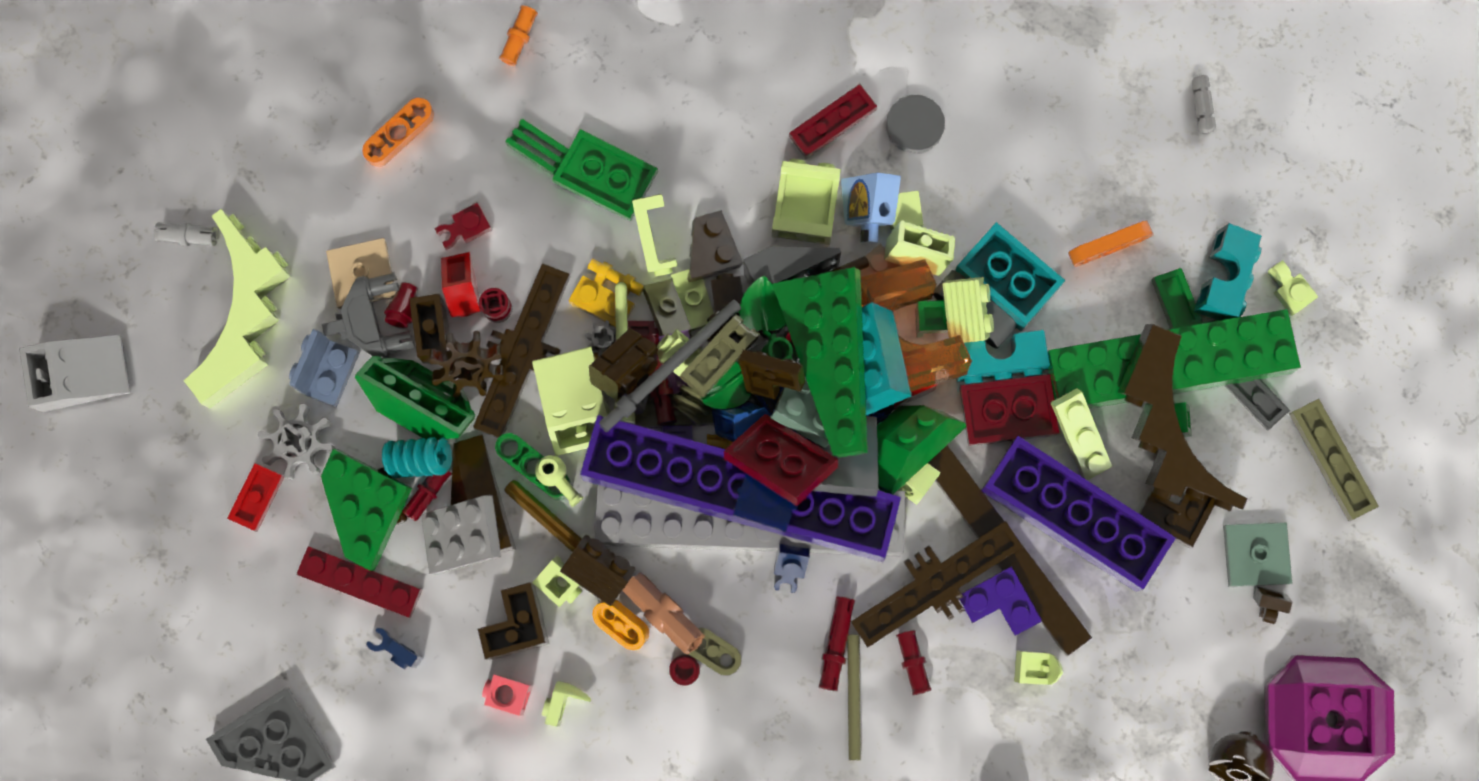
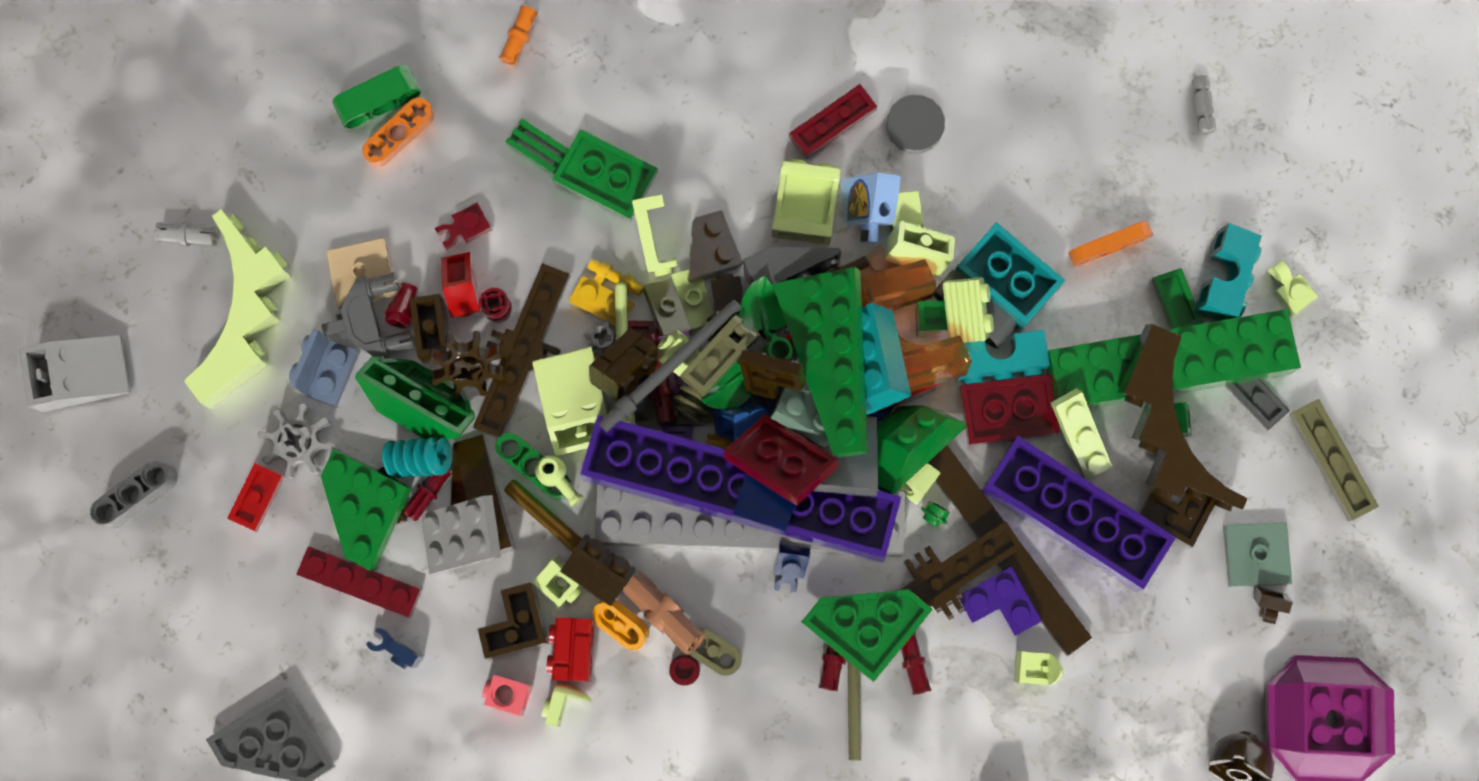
(119, 495): none -> dark grey beam
(376, 96): none -> green beam
(571, 649): none -> red brick
(867, 626): none -> green plate
(935, 513): none -> green plate

